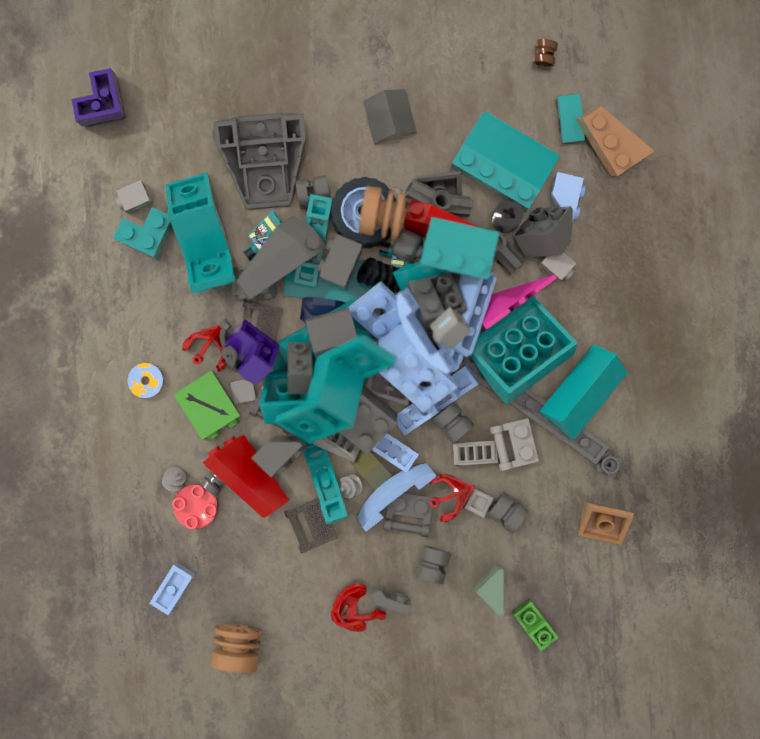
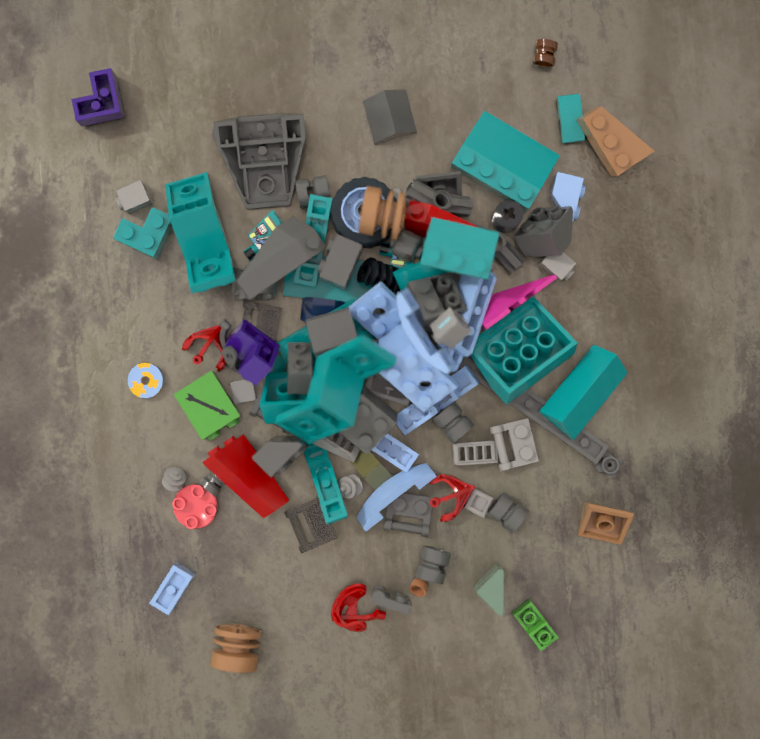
(415, 590): none -> nougat hinge

